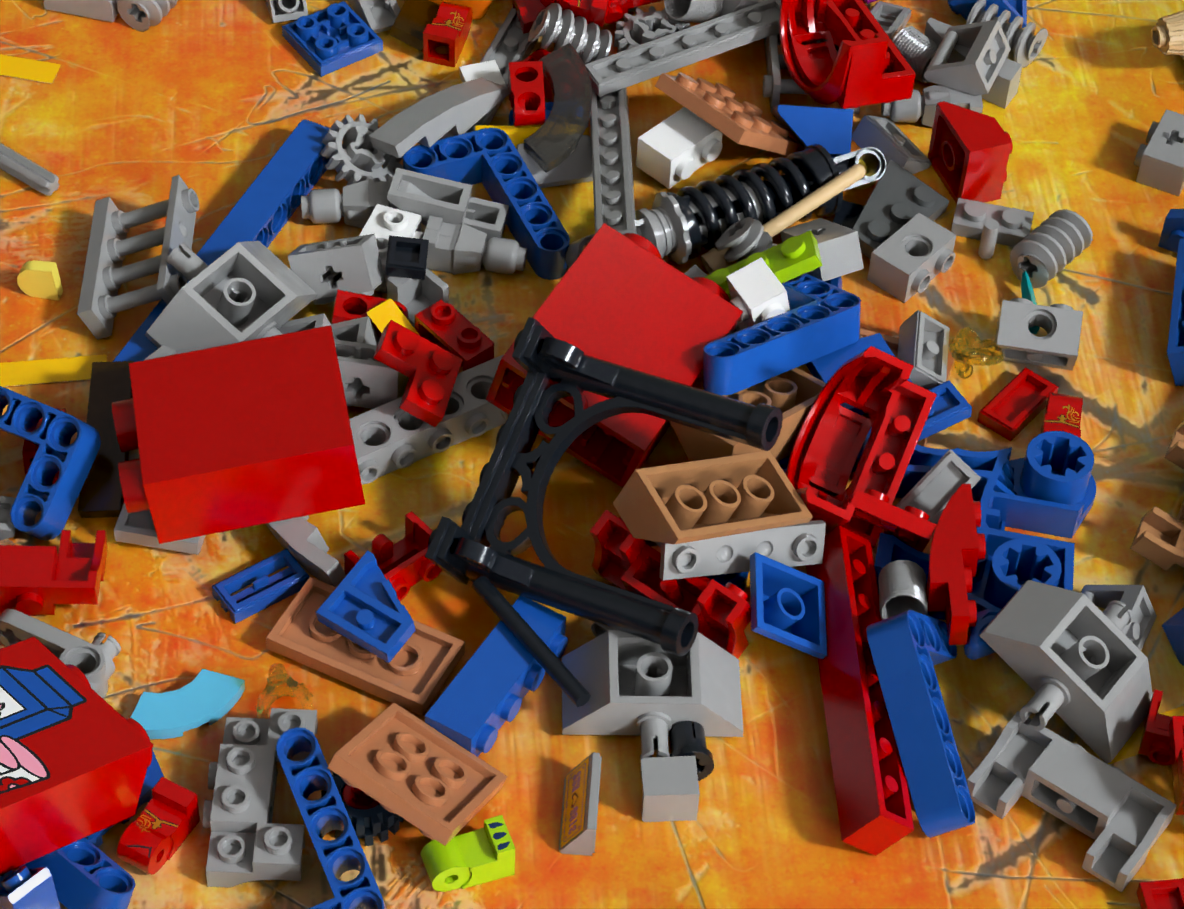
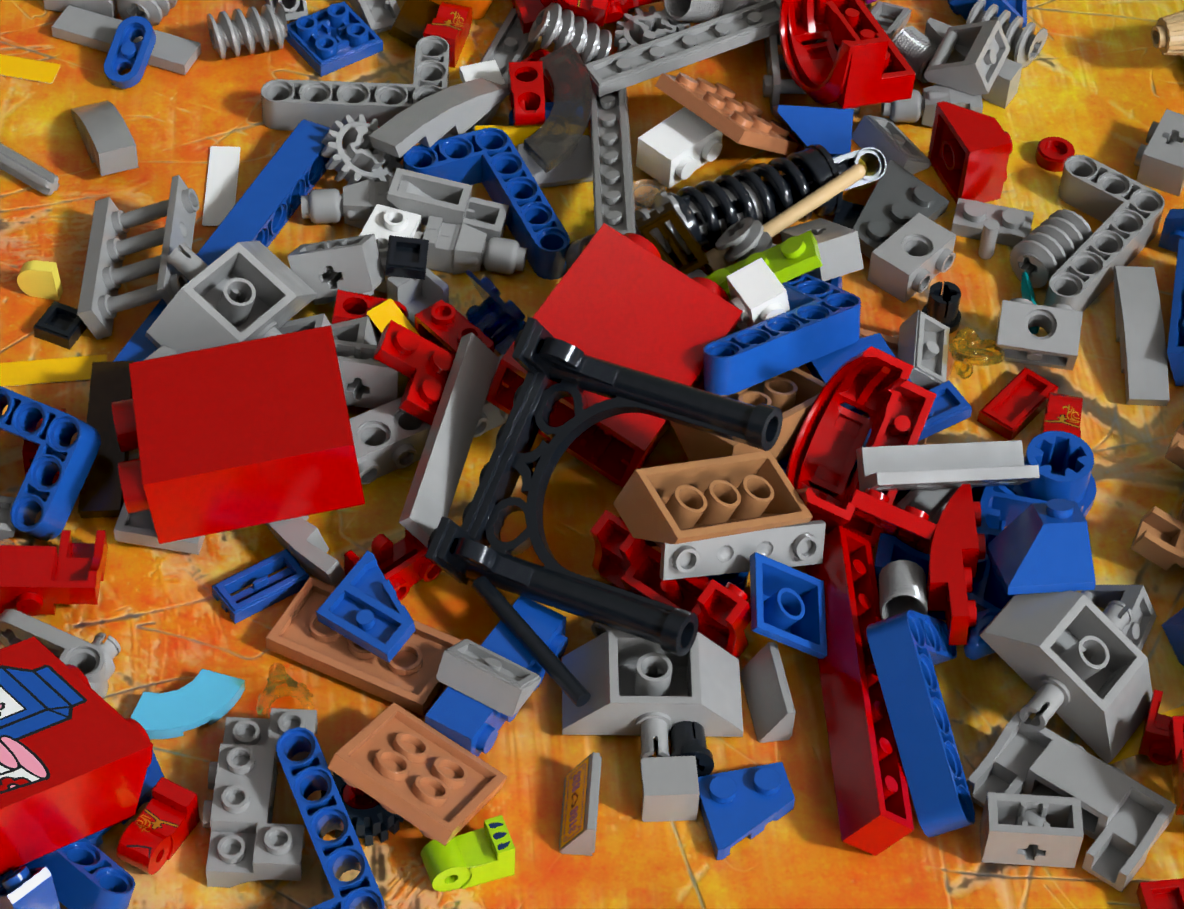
(60, 325): none -> black tile
(99, 30): none -> light grey tile
(106, 137): none -> light grey slope
(129, 55): none -> blue plate
(221, 184): none -> white sticker
(248, 30): none -> light grey piece
(324, 102): none -> light grey beam
(449, 438): none -> light grey tile
(487, 677): none -> light grey slope
(493, 316): none -> clear blue hinge
(645, 192): none -> clear piece
(658, 220): none -> dark brown tile
(743, 803): none -> blue wing
(768, 695): none -> light grey slope
(943, 466): none -> light grey fence
(945, 306): none -> black bush
(1031, 830): none -> light grey brick
(1044, 550): none -> blue slope
(1053, 153): none -> red tile
(1129, 220): none -> light grey beam
(1141, 336): none -> light grey slope

